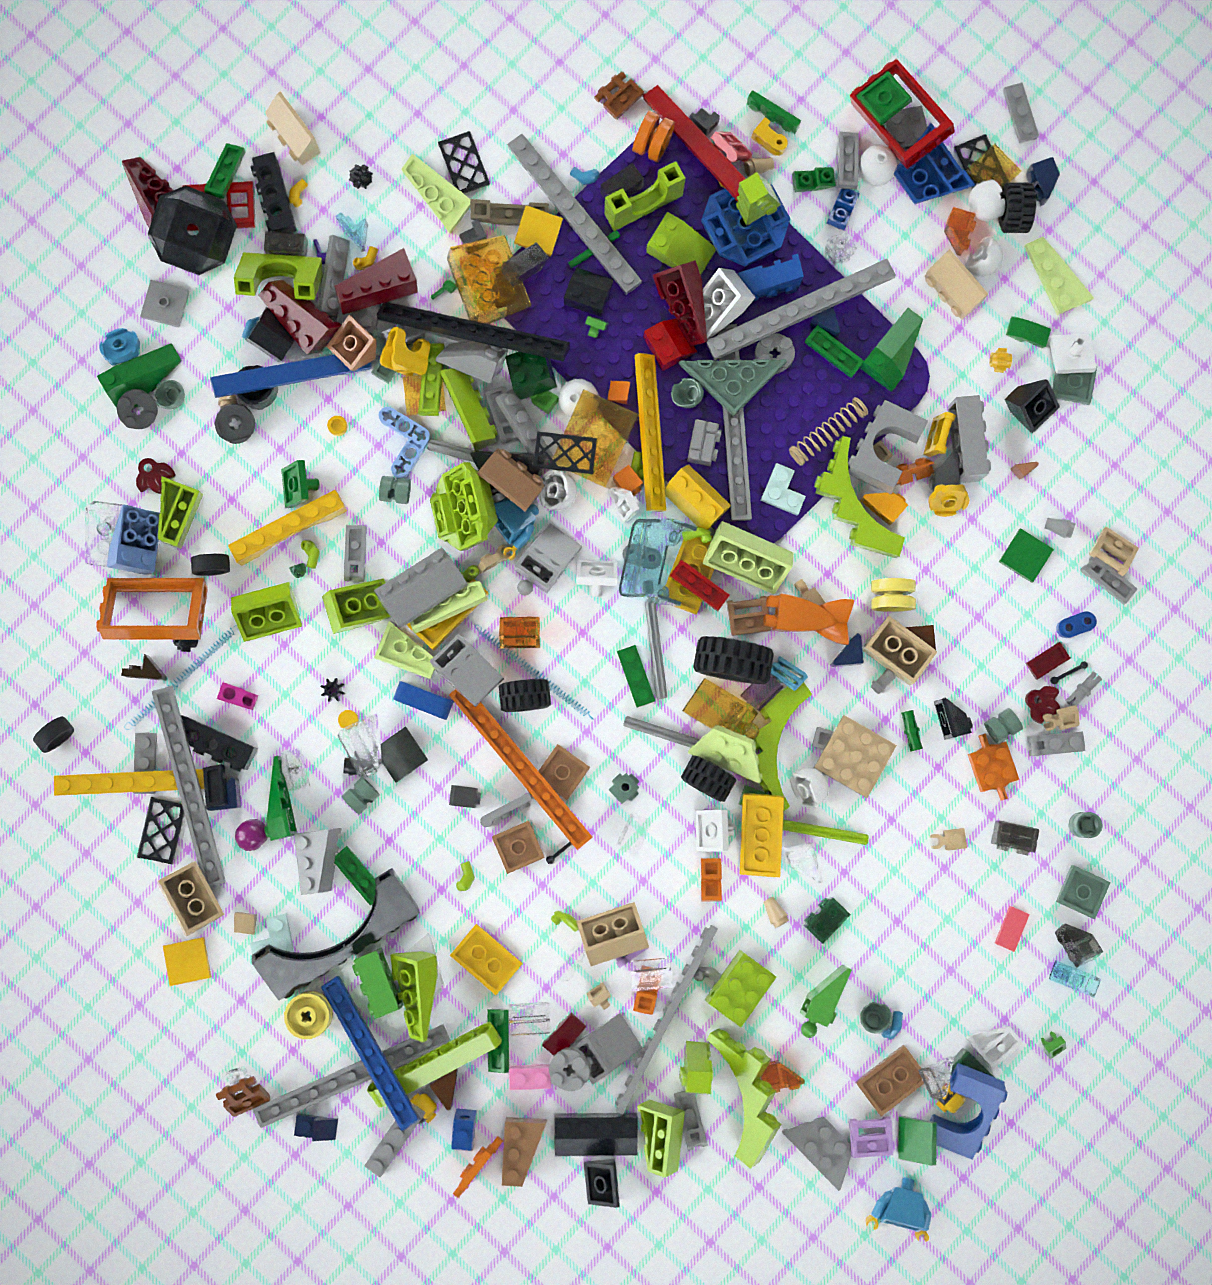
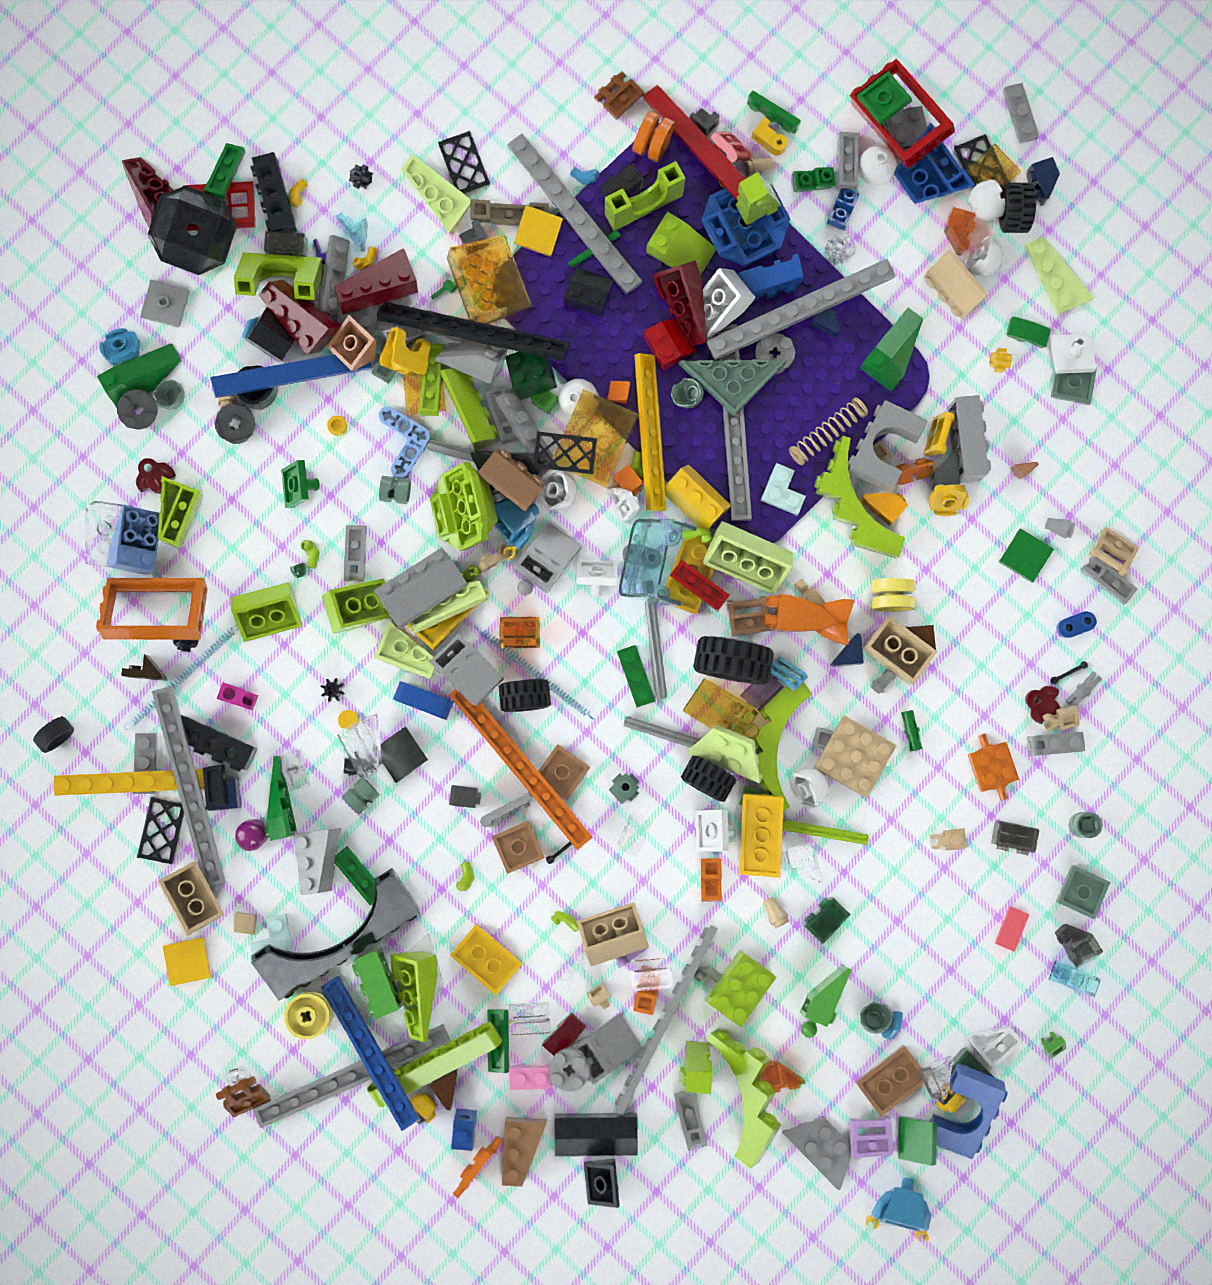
(210, 564): black tyre -> none
(261, 540): yellow arch -> none
(291, 130): tan slope -> none
(316, 1127): dark blue slope -> none
(390, 1146): light grey plate -> none
(524, 264): clear smoke brick -> none
(596, 324): bright green tile -> none
(662, 1135): lime wedge -> none
(703, 443): light grey brick -> none
(834, 351): green plate -> none
(952, 719): black slope -> none
(1005, 724): sand green wheel -> none
(1032, 404): black slope -> none
(1048, 660): dark red tile -> none

